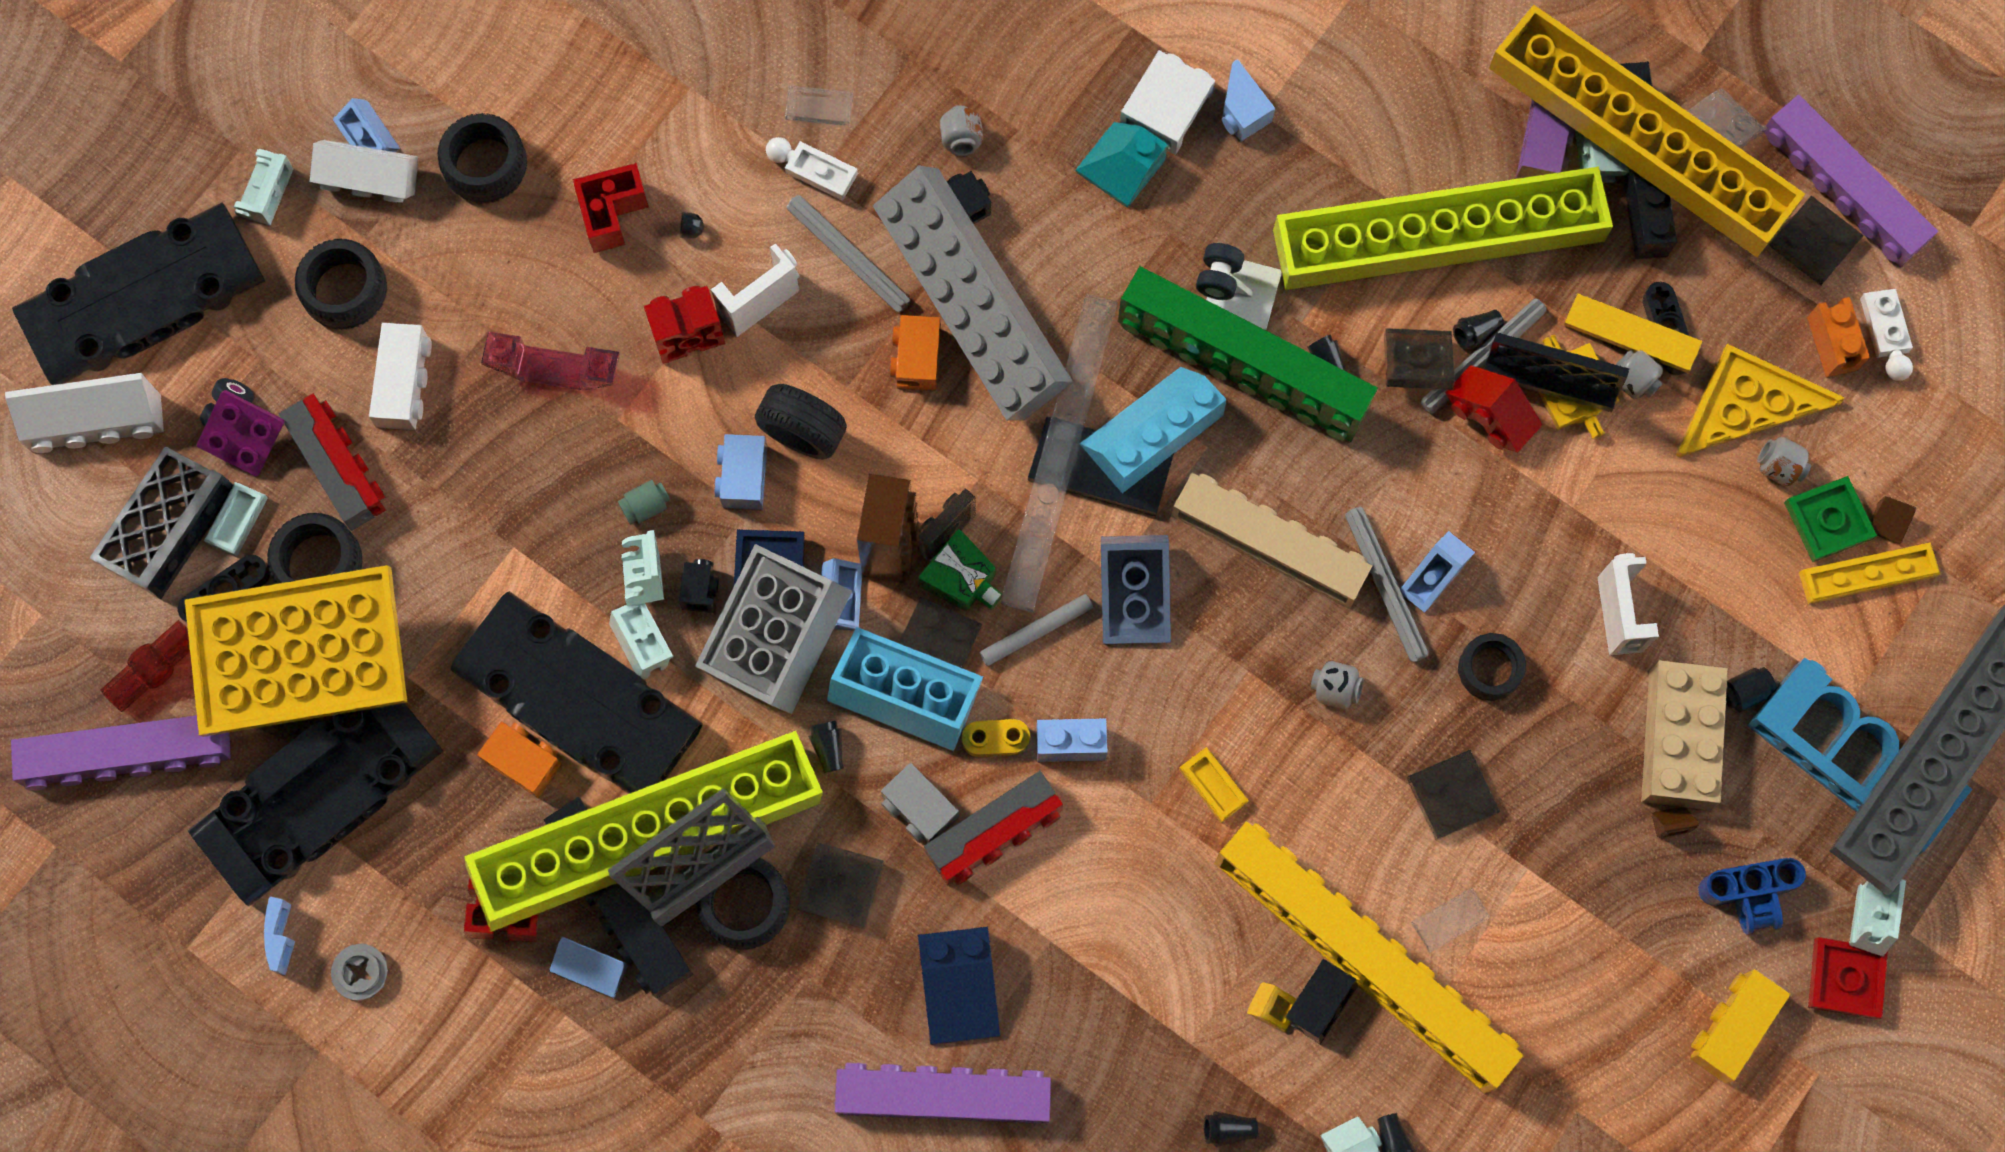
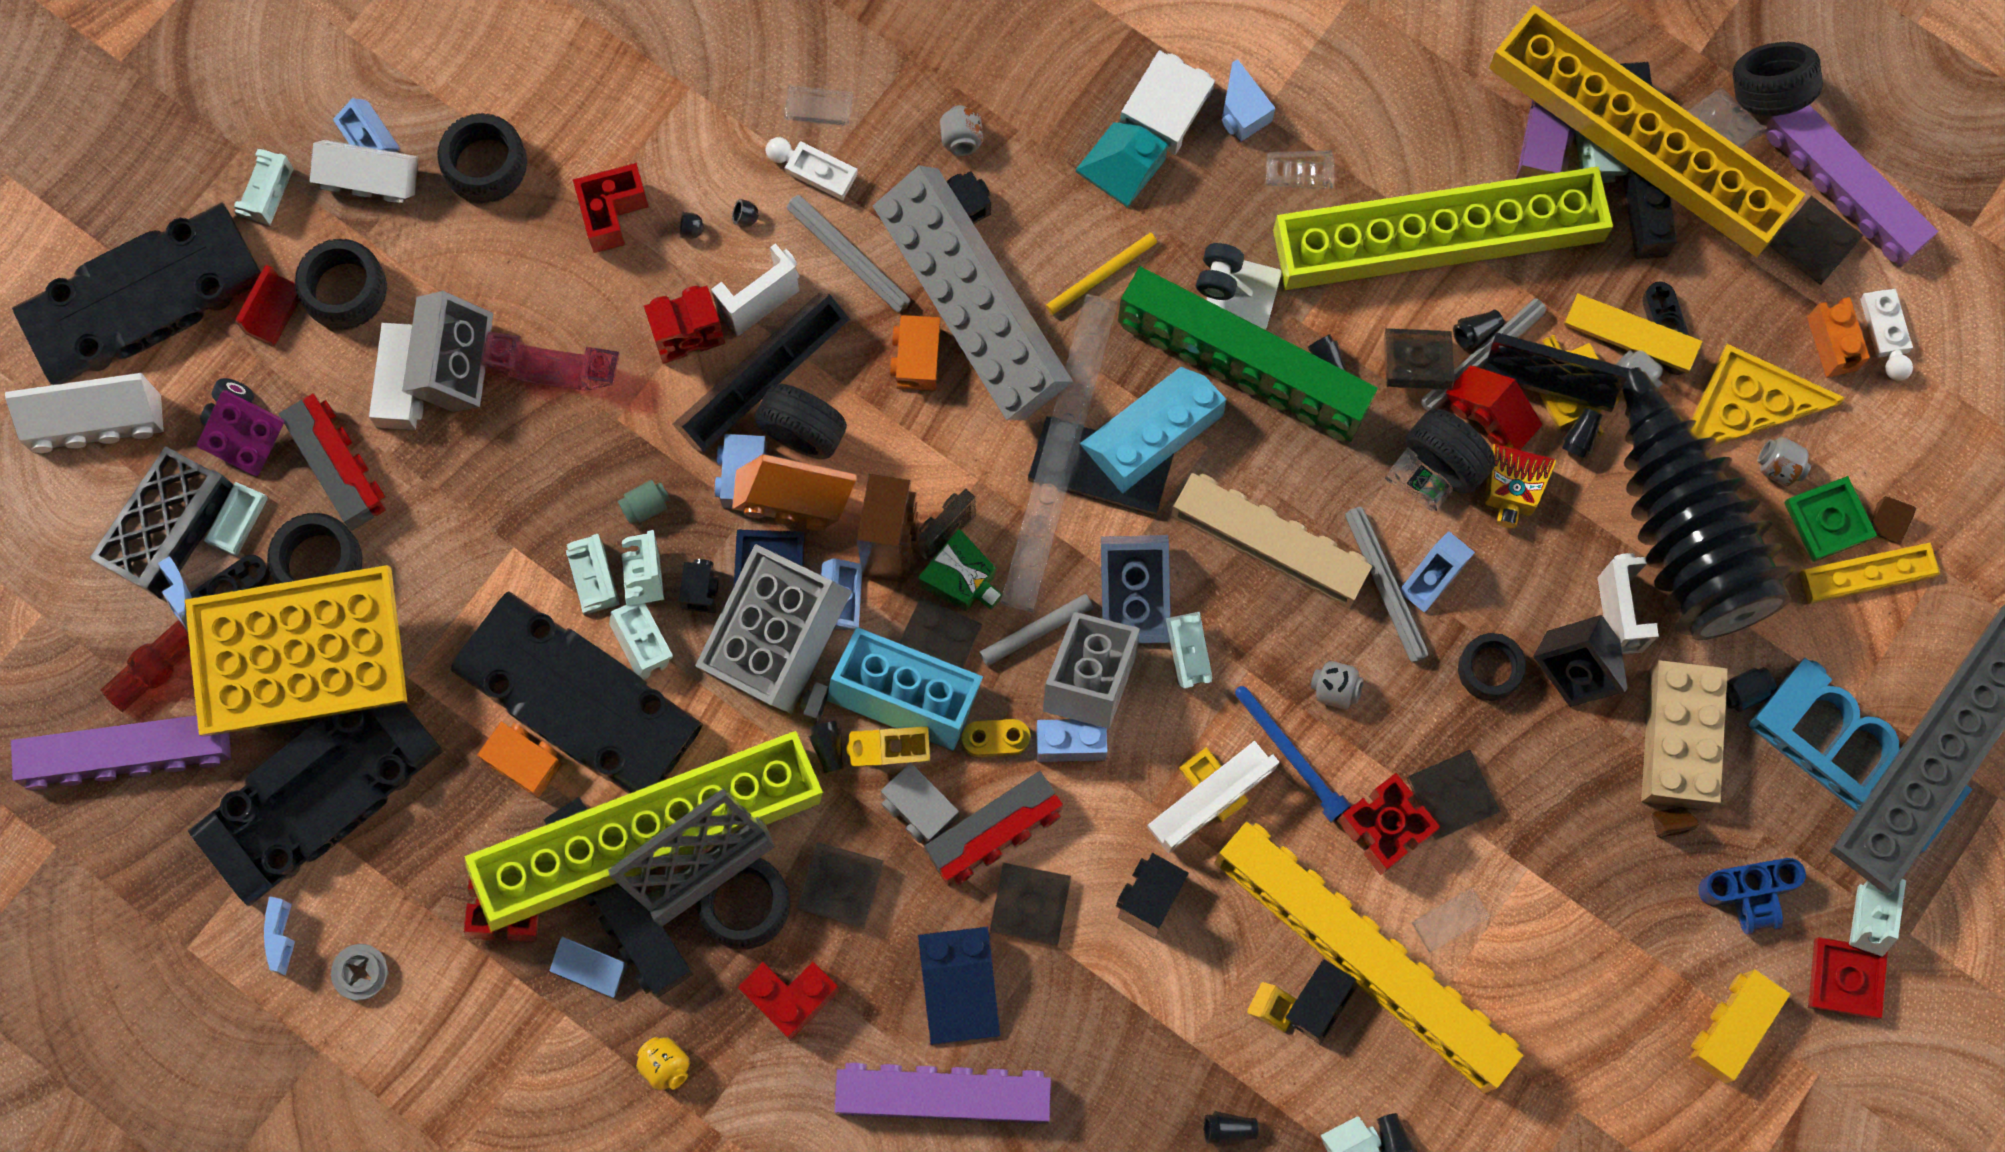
(177, 592): none -> light blue slope
(268, 307): none -> red panel
(447, 351): none -> light grey brick
(592, 574): none -> light aqua hinge
(662, 1063): none -> yellow head
(744, 213): none -> black hinge
(761, 369): none -> black brick
(792, 492): none -> orange slope
(793, 1005): none -> red brick
(814, 703): none -> dark grey plate
(874, 746): none -> yellow torso
(1030, 904): none -> clear smoke plate
(1091, 670): none -> light grey brick
(1101, 273): none -> yellow bar
(1152, 894): none -> black brick
(1189, 649): none -> light aqua hinge
(1212, 796): none -> white fence
(1314, 158): none -> clear slope
(1332, 803): none -> blue piece
(1388, 803): none -> red brick
(1419, 481): none -> clear leg
(1452, 449): none -> black tyre
(1516, 483): none -> torso
(1583, 433): none -> black cone
(1583, 661): none -> black slope
(1697, 522): none -> black cone
(1777, 78): none -> black tyre

